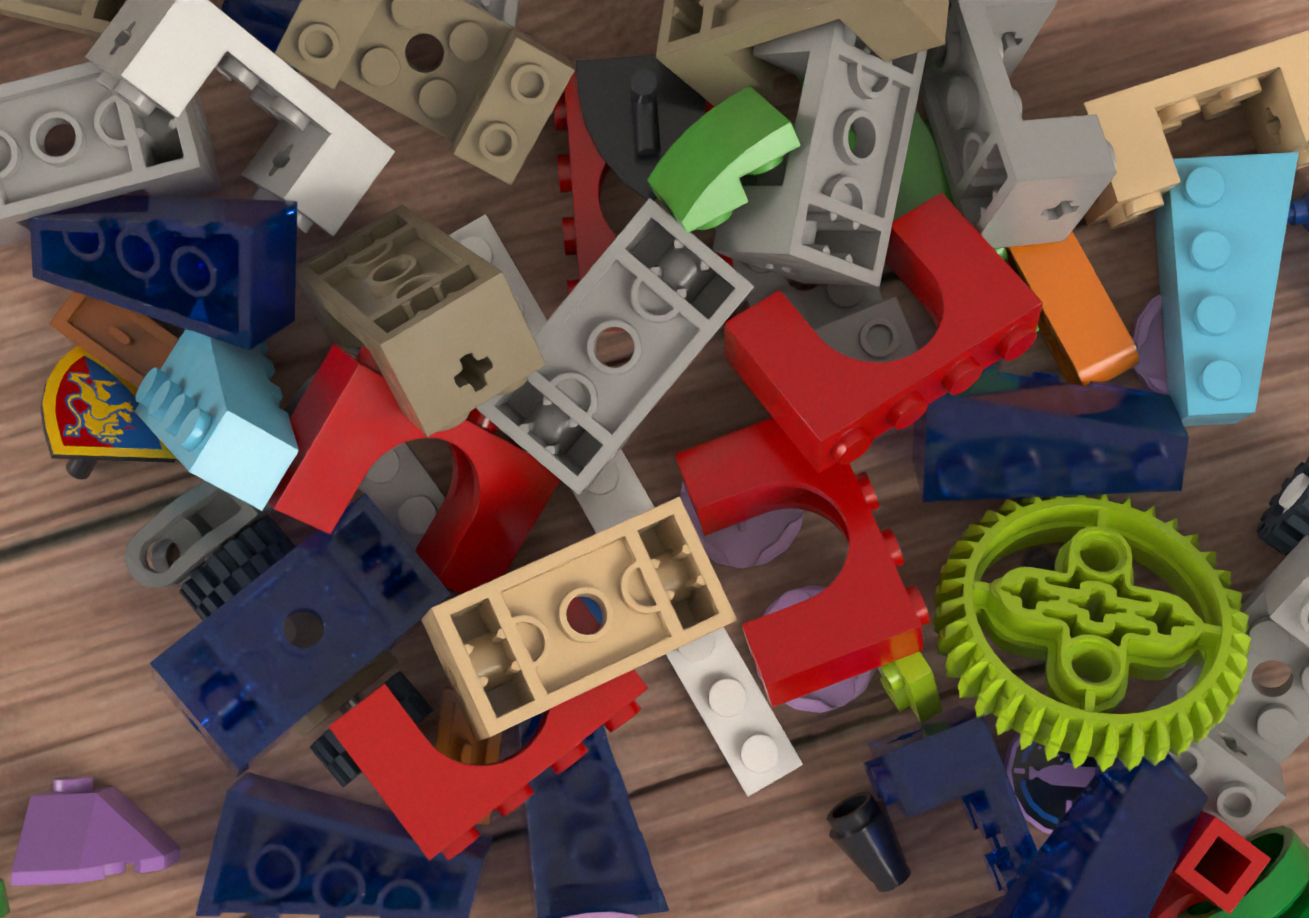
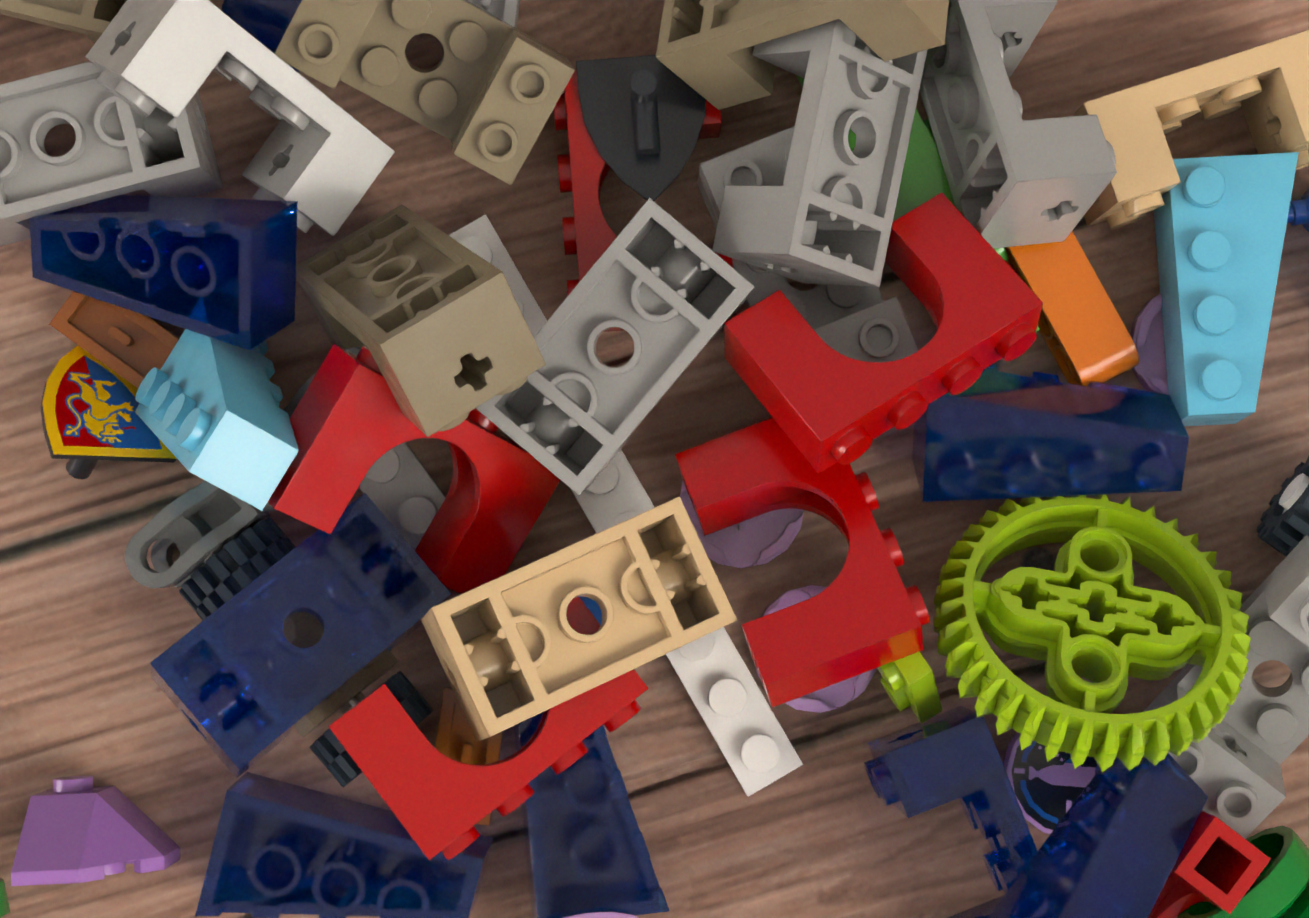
(703, 167): bright green slope -> none
(869, 839): black cone -> none

